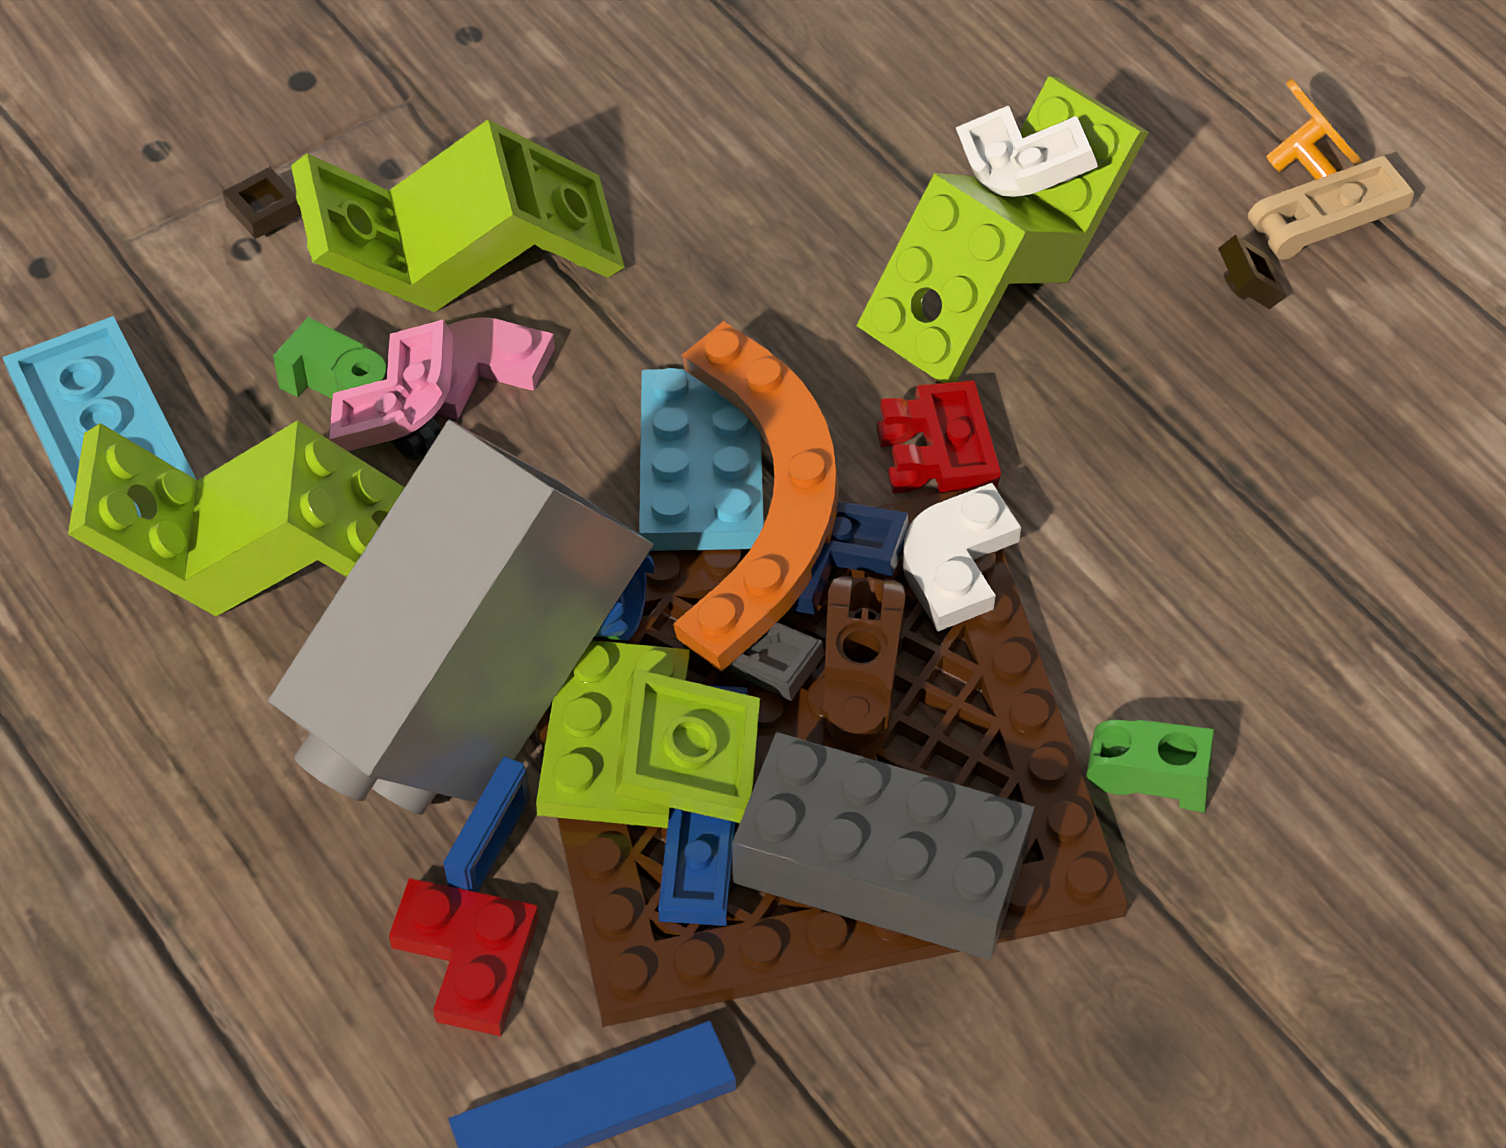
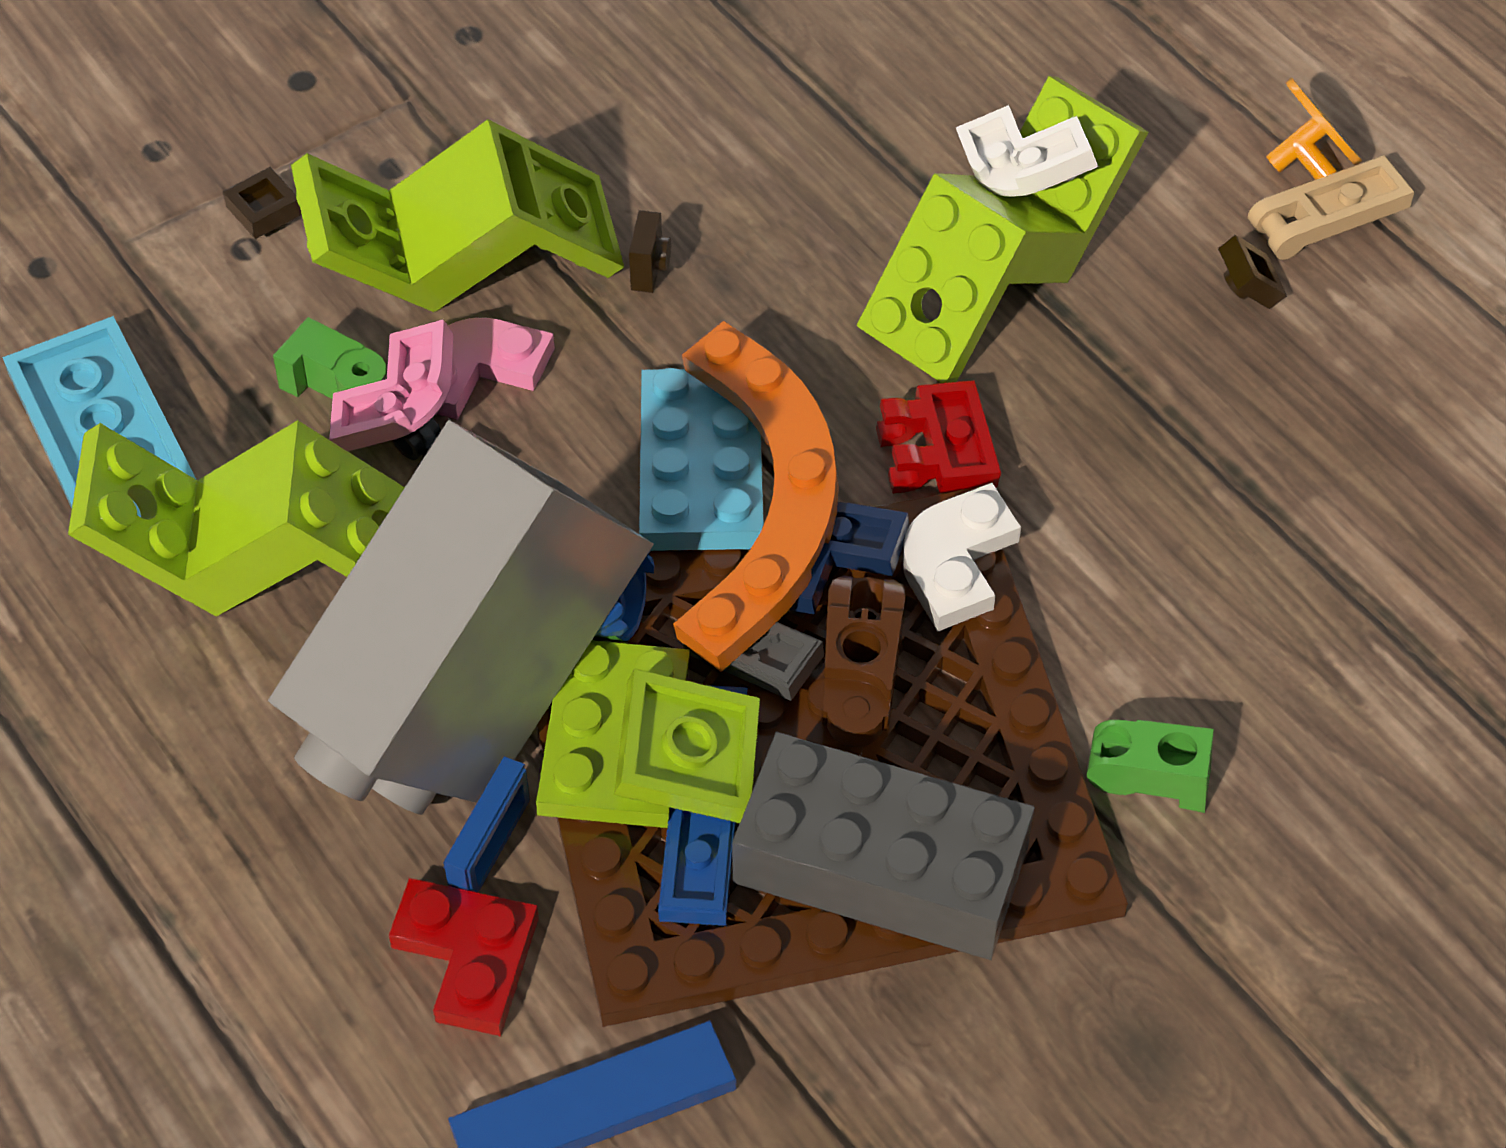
(648, 251): none -> dark brown plate

